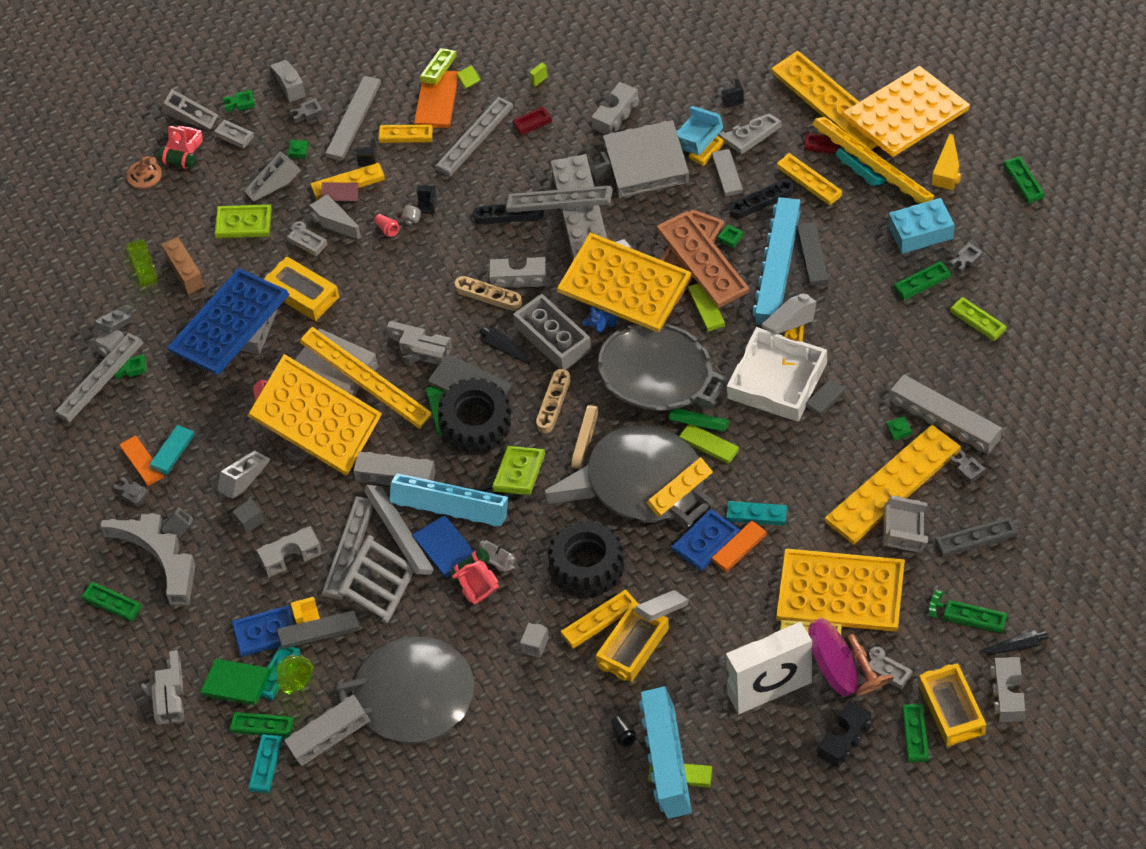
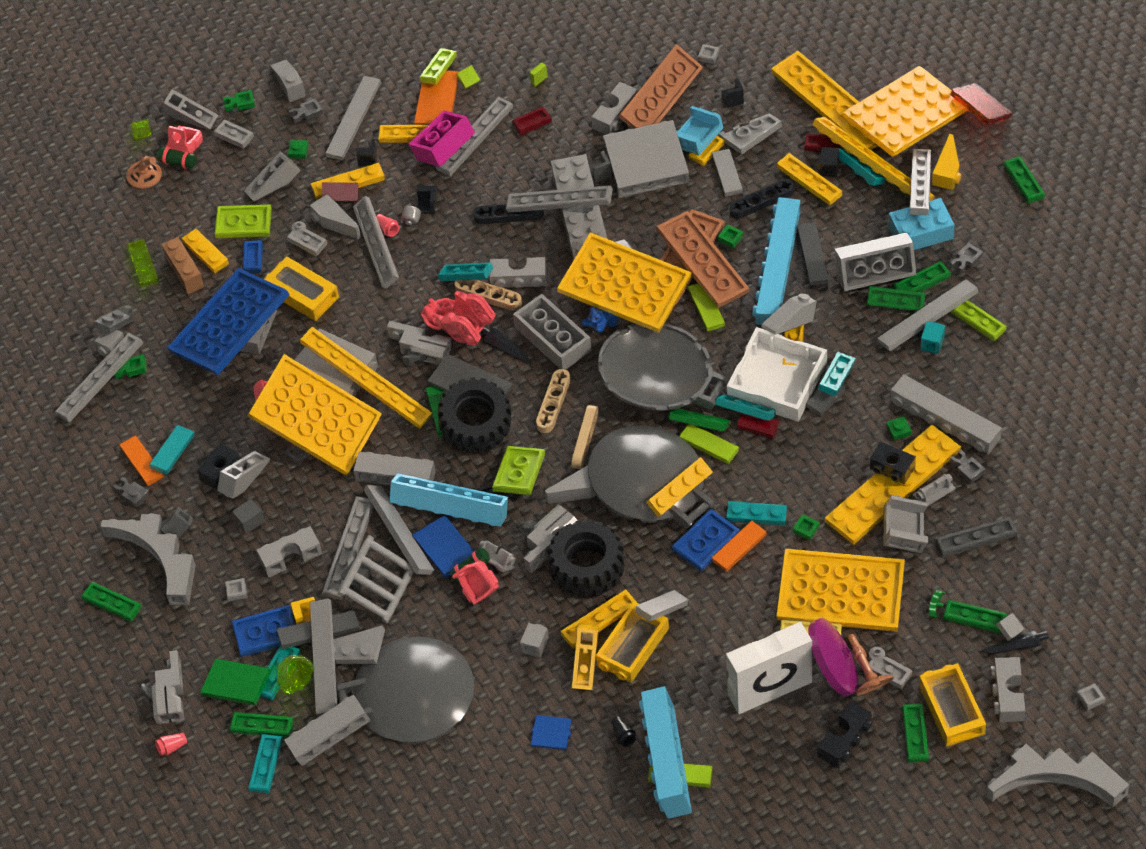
(141, 129): none -> clear neon green tile
(170, 743): none -> coral cone
(205, 251): none -> yellow plate
(210, 470): none -> black brick
(236, 589): none -> light grey tile
(253, 256): none -> blue tile
(323, 655): none -> light grey tile
(359, 647): none -> light grey wing
(375, 242): none -> light grey tile
(441, 138): none -> dark pink brick
(459, 317): none -> coral animal
(469, 271): none -> teal tile
(542, 533): none -> light grey plate
(551, 732): none -> blue piece
(585, 657): none -> yellow slope
(661, 89): none -> nougat plate
(708, 54): none -> light grey tile
(745, 407): none -> teal tile
(758, 425): none -> dark red tile
(806, 527): none -> green plate
(828, 162): none -> black panel
(836, 374): none -> plate
(875, 261): none -> light grey brick
(886, 455): none -> black brick
(895, 298): none -> green tile
(920, 182): none -> tile
(930, 313): none -> light grey tile
(932, 337): none -> teal brick
(935, 490): none -> light grey hinge
(981, 103): none -> clear red tile
(1010, 626): none -> light grey tile
(1057, 767): none -> light grey arch
(1091, 696): none -> light grey tile

